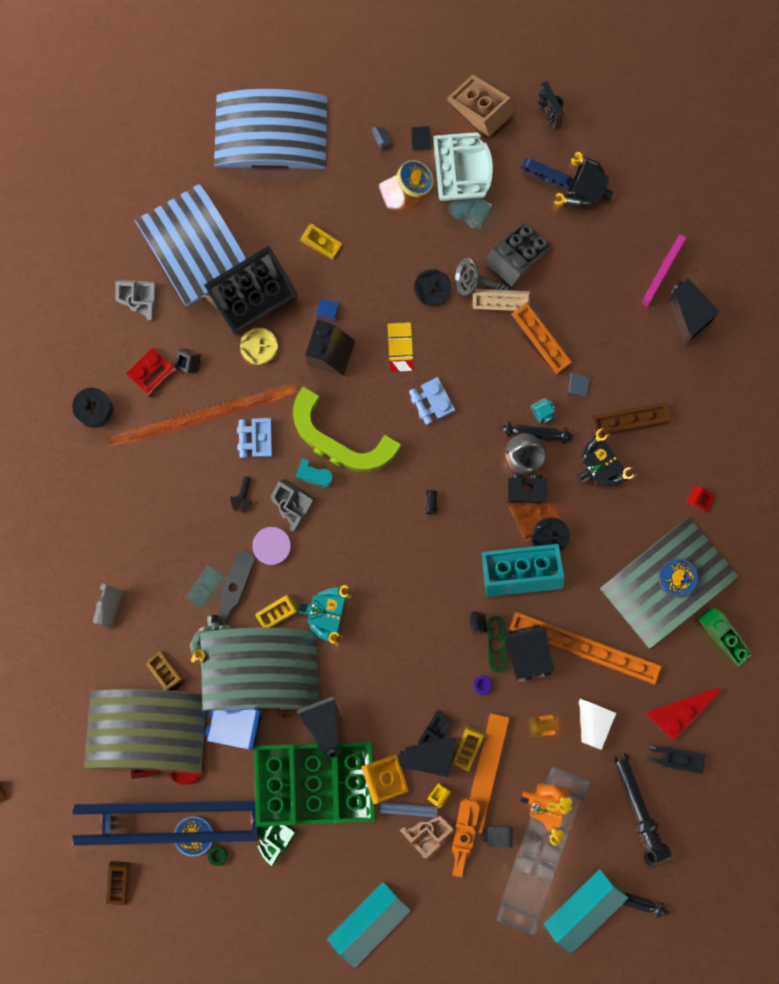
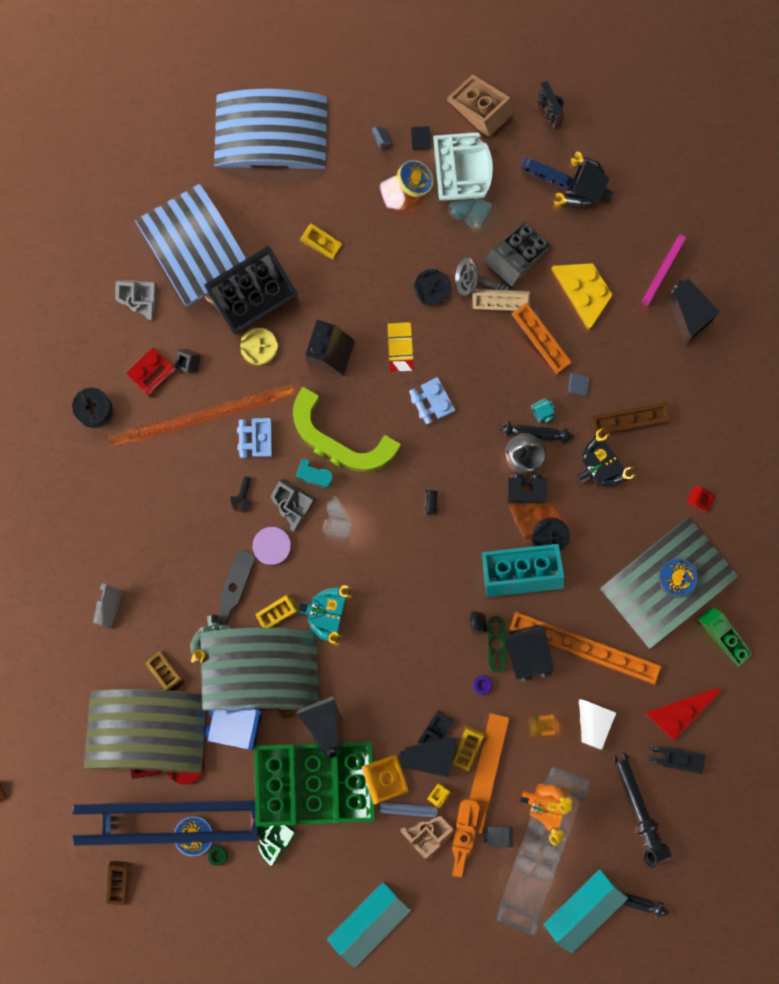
(204, 586): clear light blue slope -> none
(327, 309): blue slope -> none
(339, 523): none -> clear slope
(584, 289): none -> yellow wing

